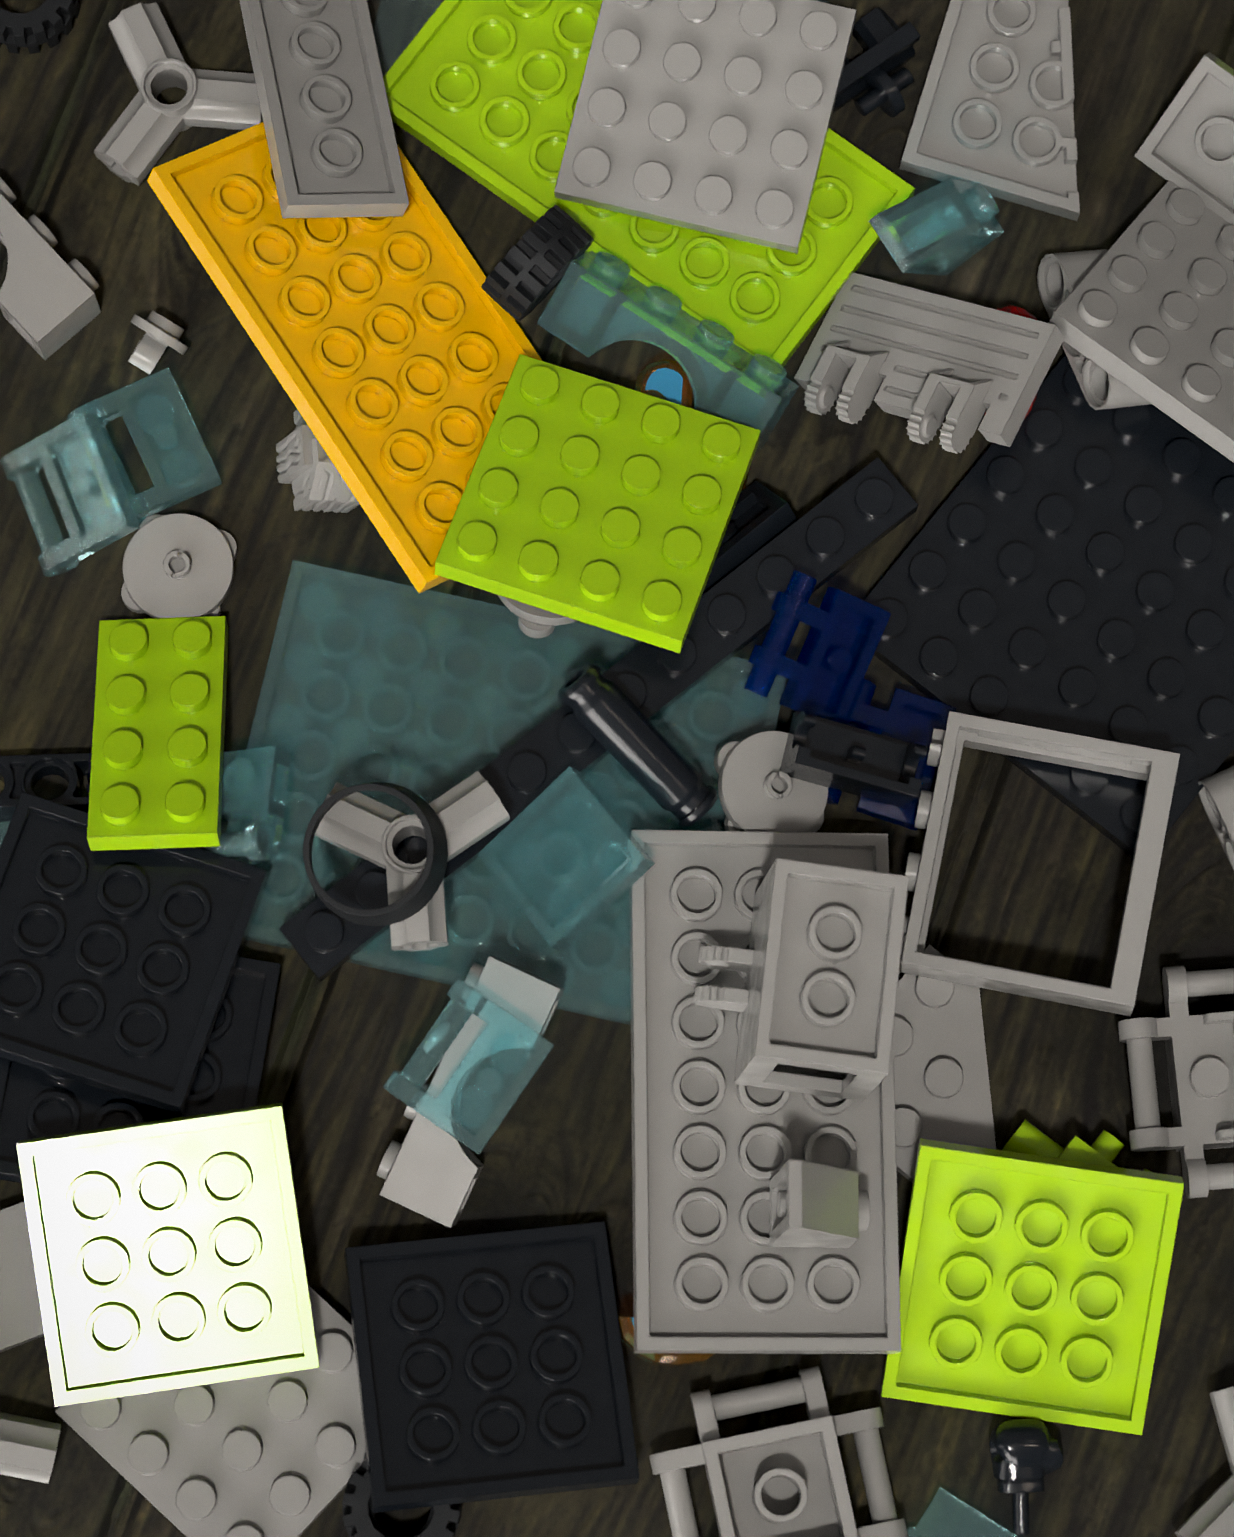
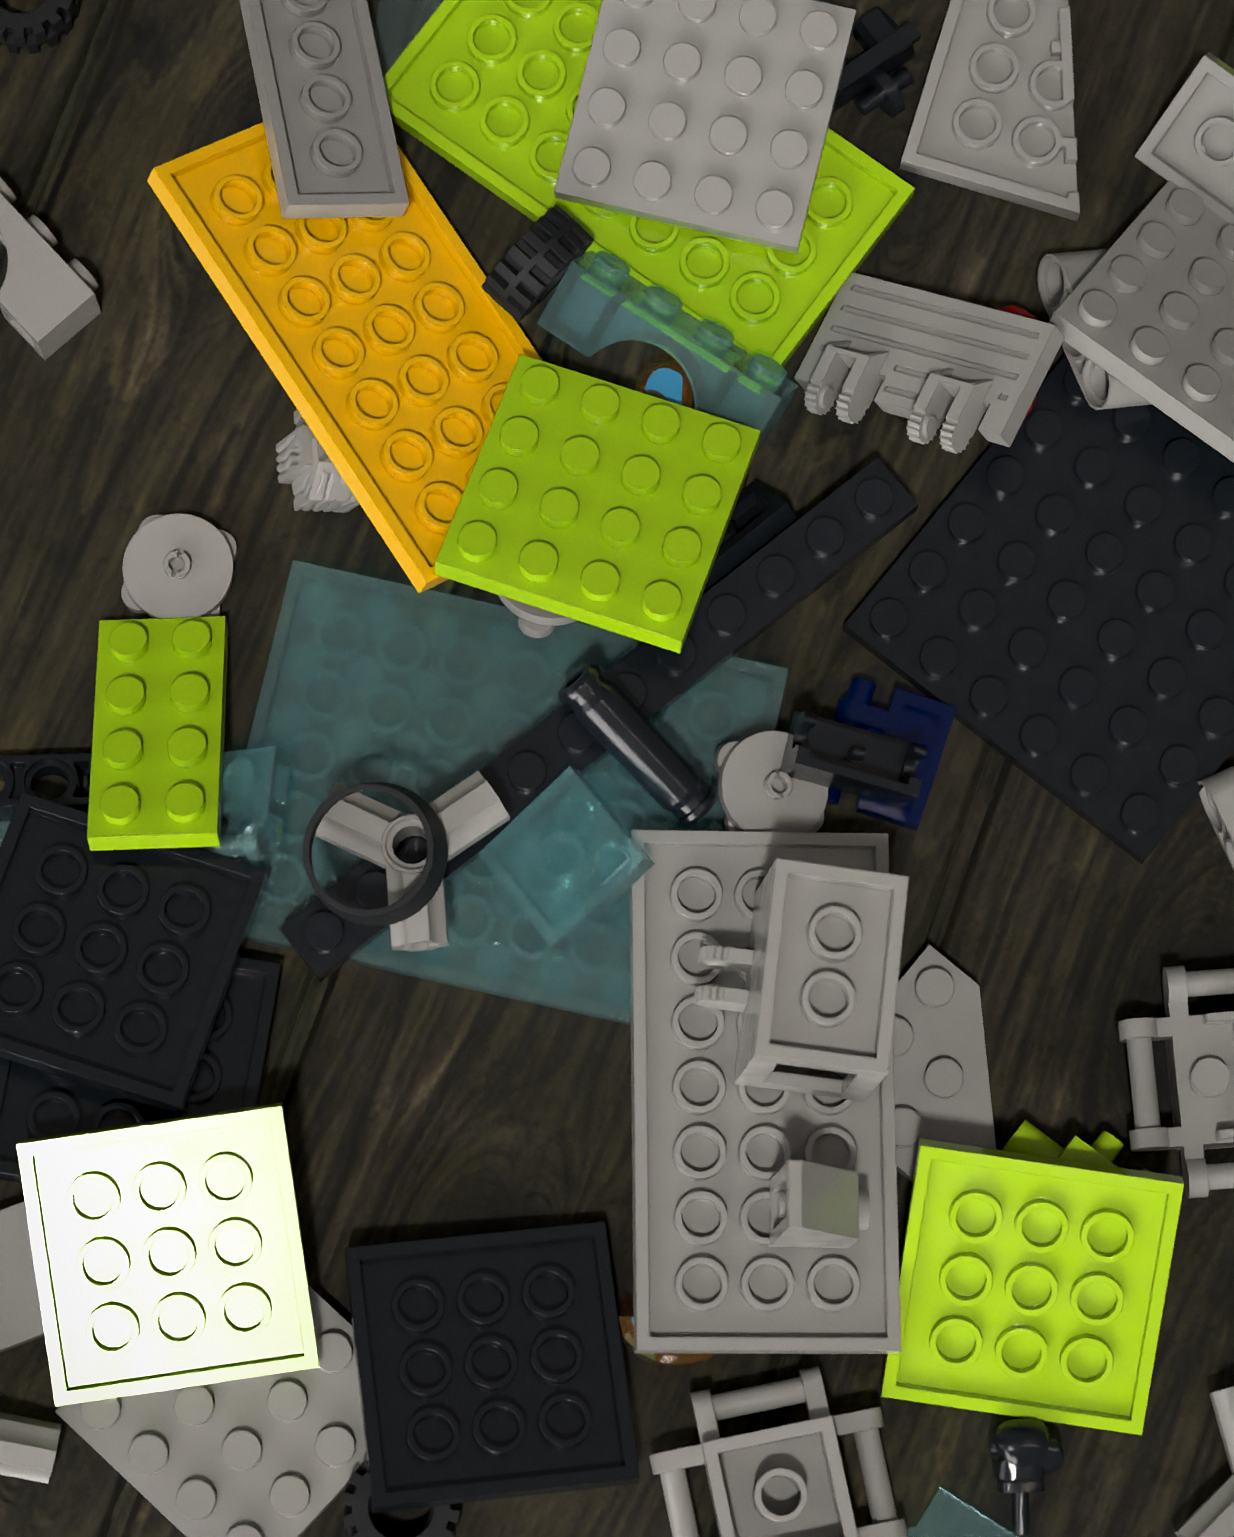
(84, 489): clear light blue plate -> none
(156, 64): light grey piece -> none
(158, 335): light grey plate -> none
(164, 439): clear light blue plate -> none
(431, 1168): light grey arch -> none
(486, 1079): clear light blue plate -> none
(833, 655): clear blue plate -> none
(939, 227): clear light blue slope -> none
(1059, 748): light grey window -> none

